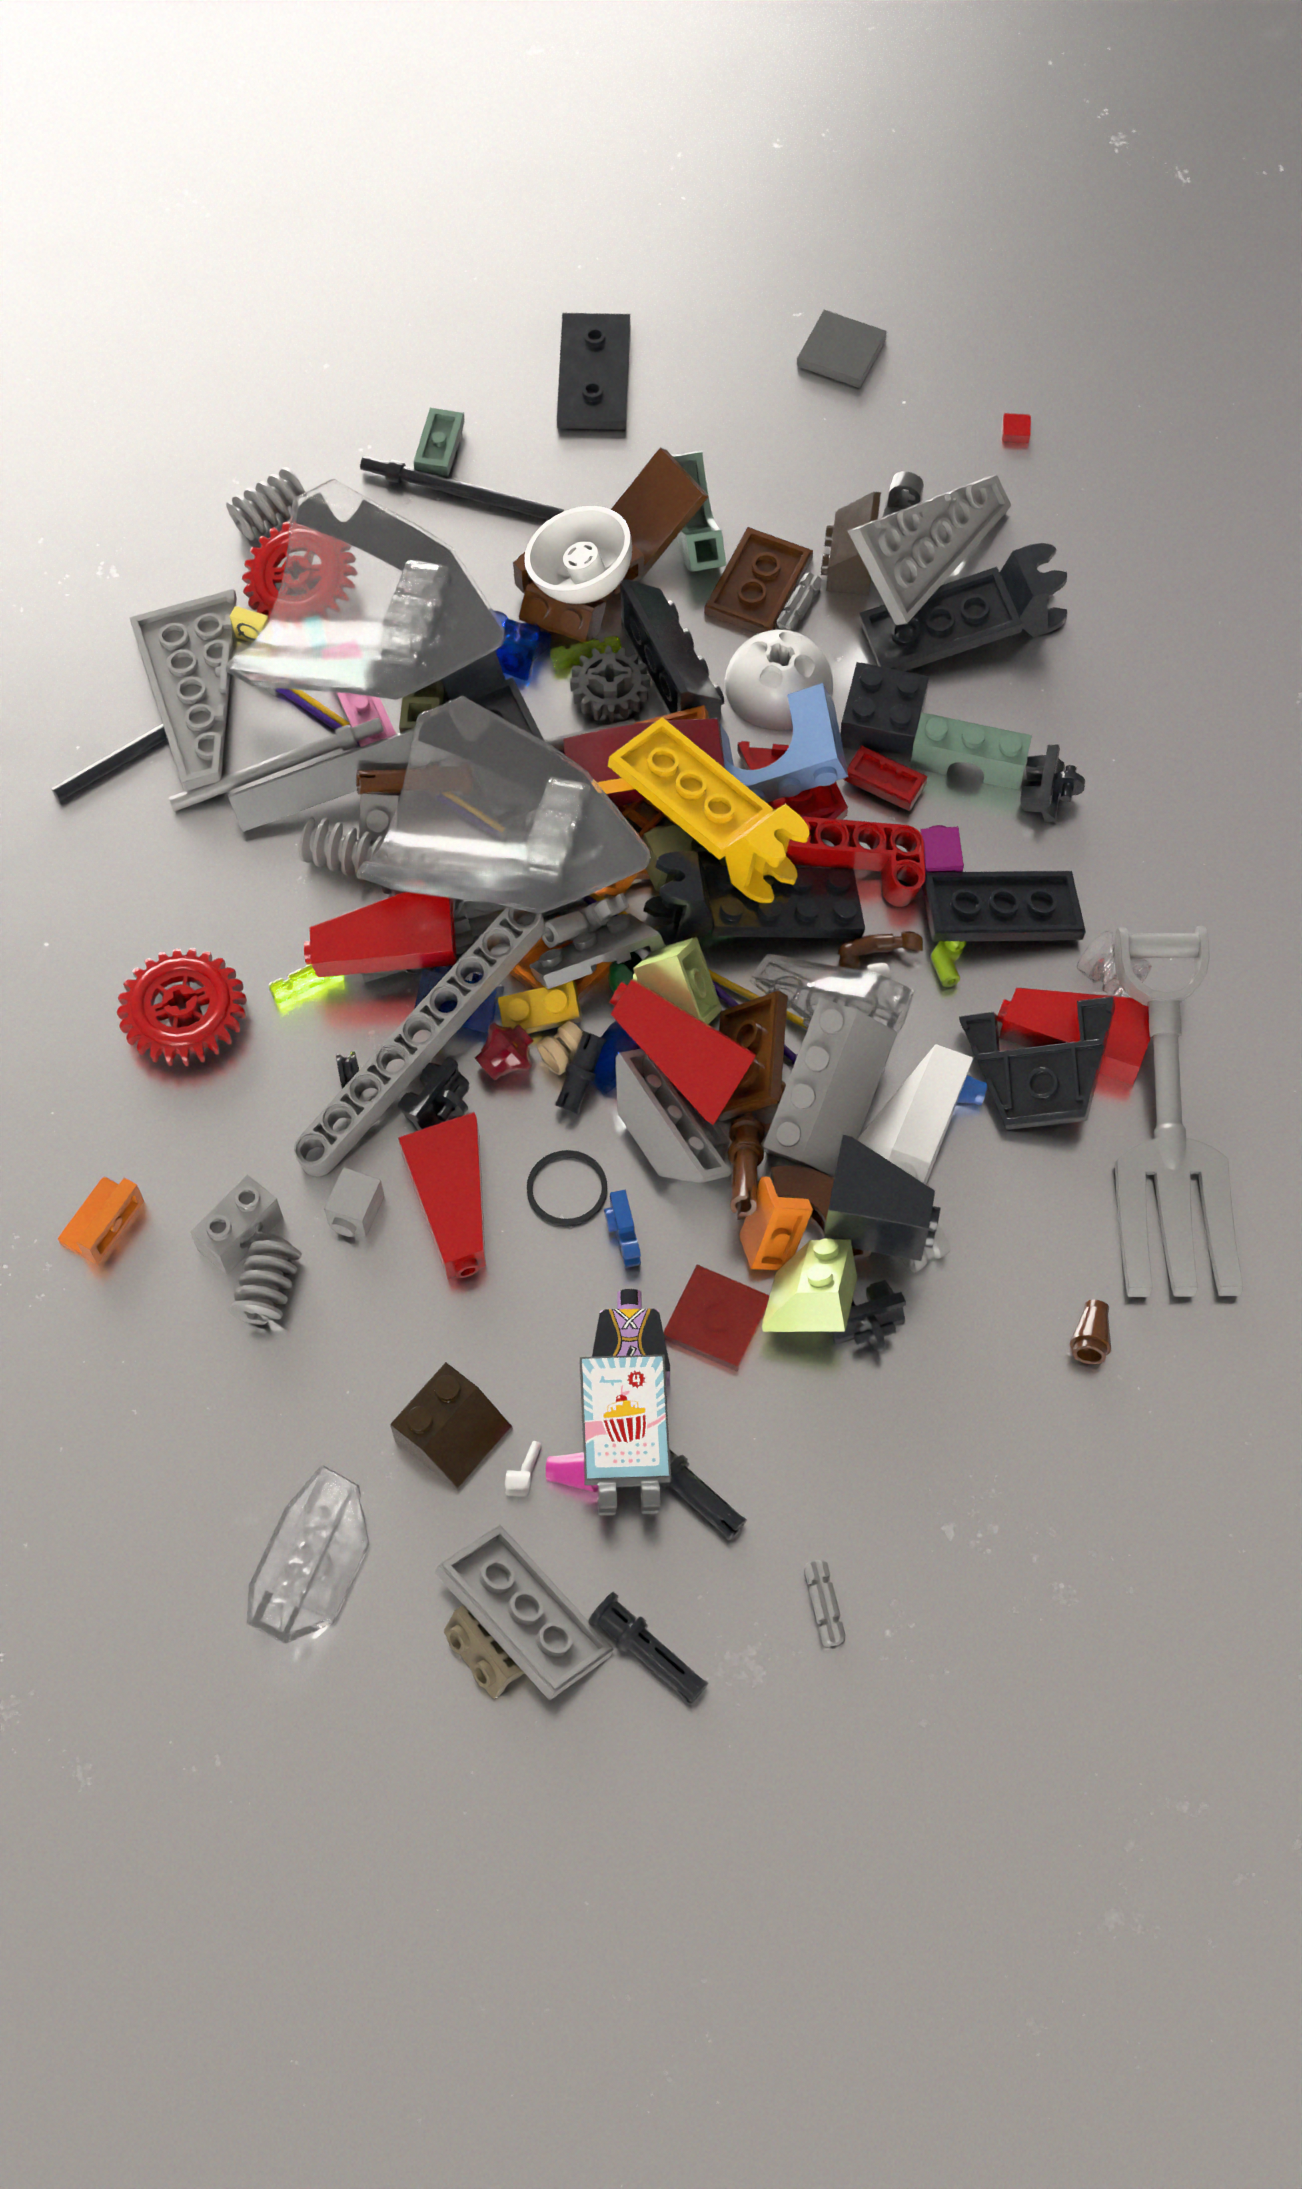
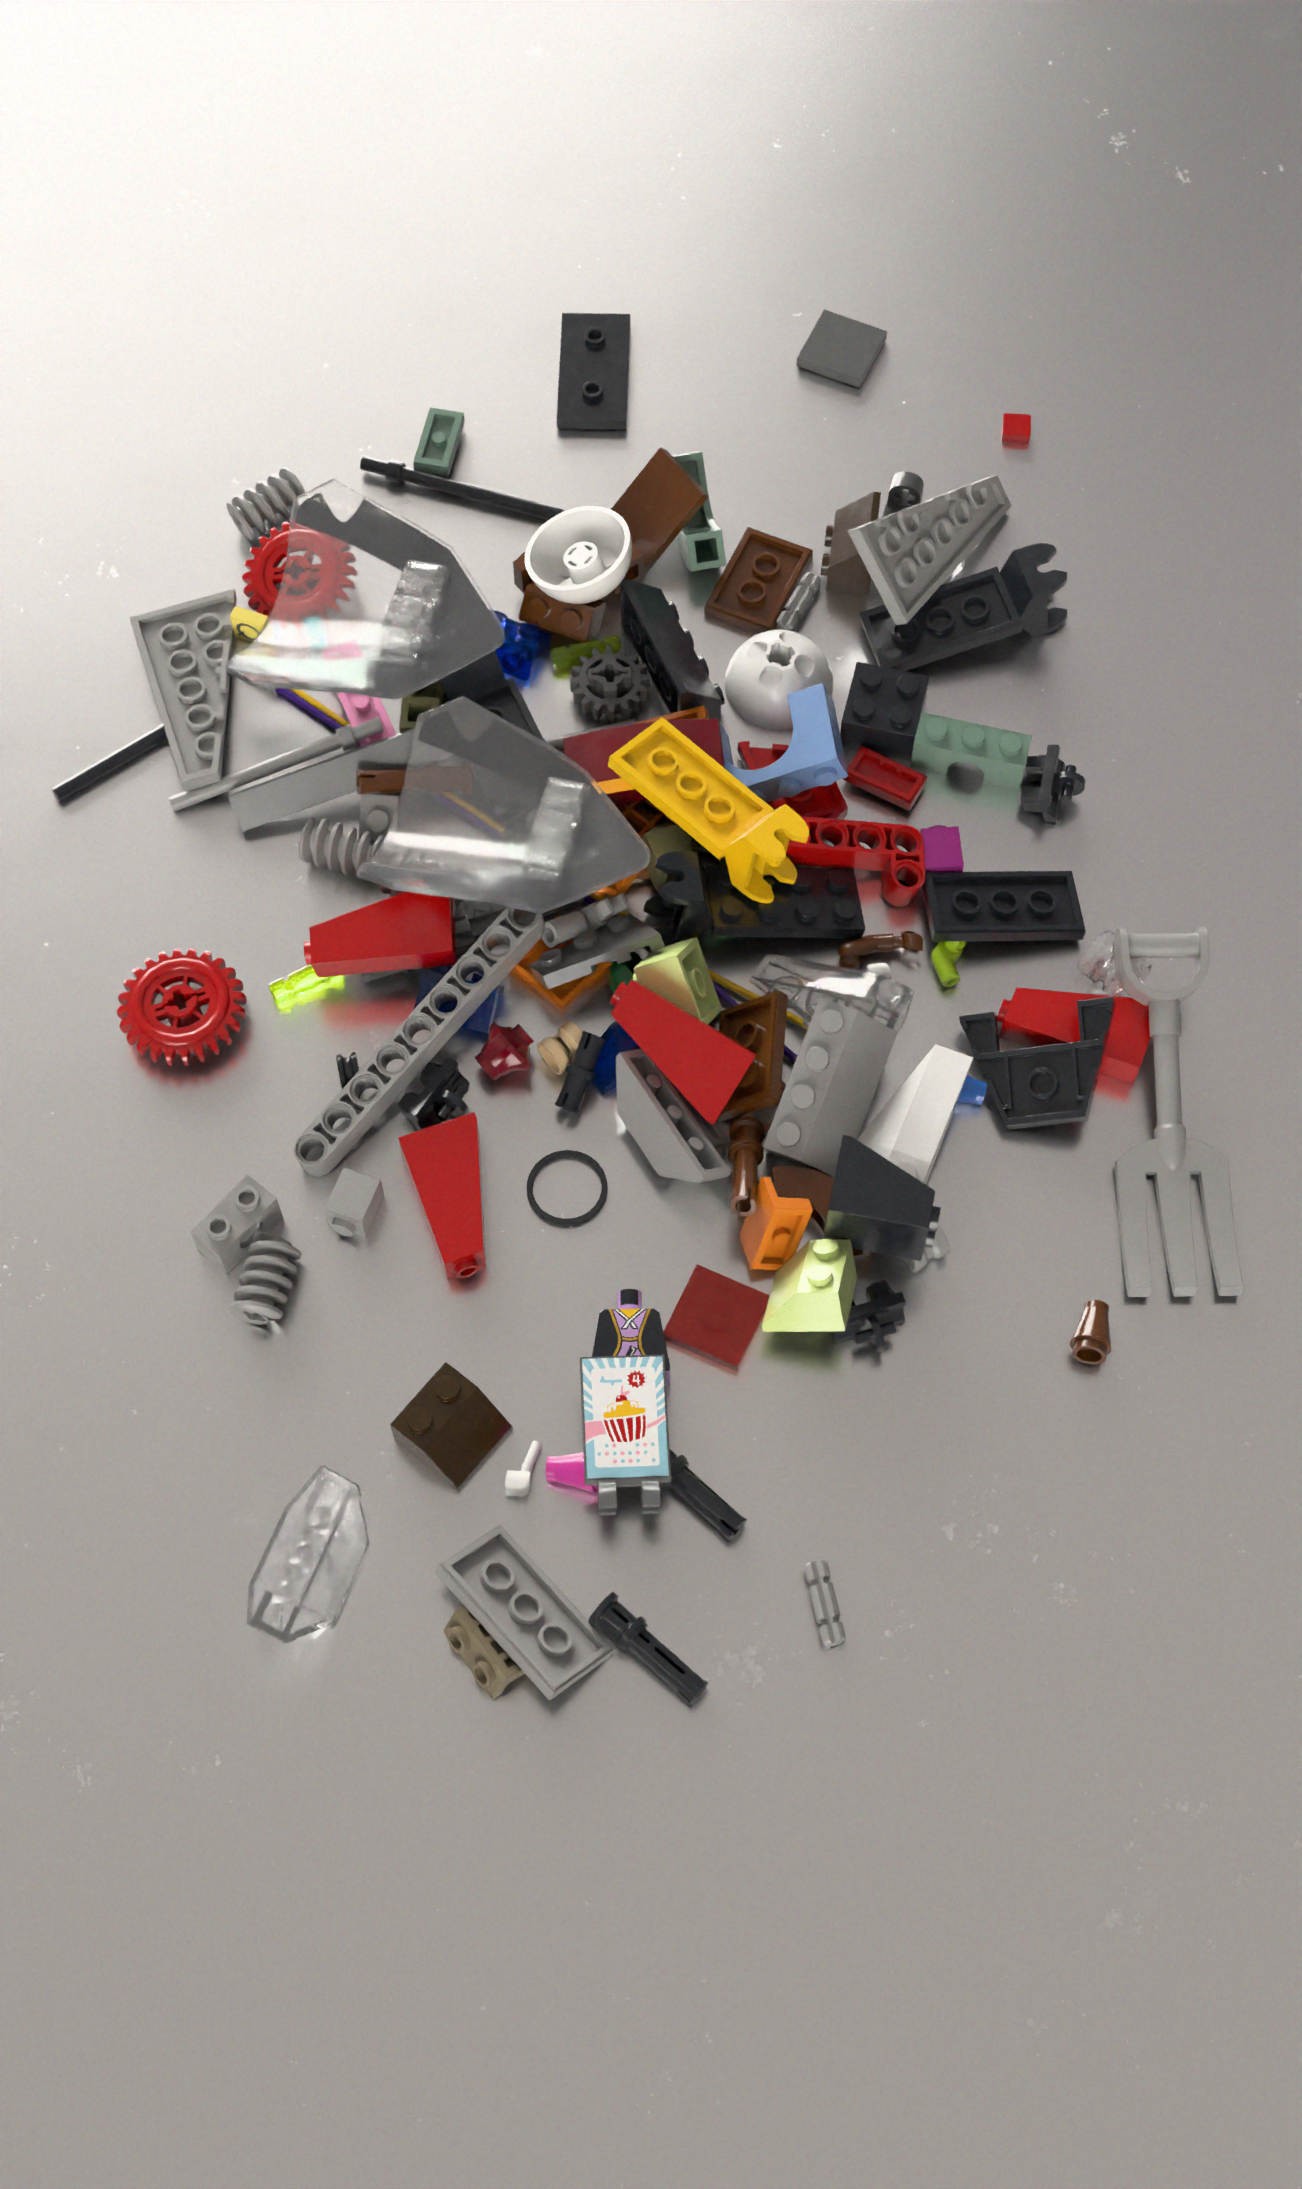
(101, 1218): orange panel -> none
(541, 1008): yellow plate -> none
(620, 1219): blue plate -> none

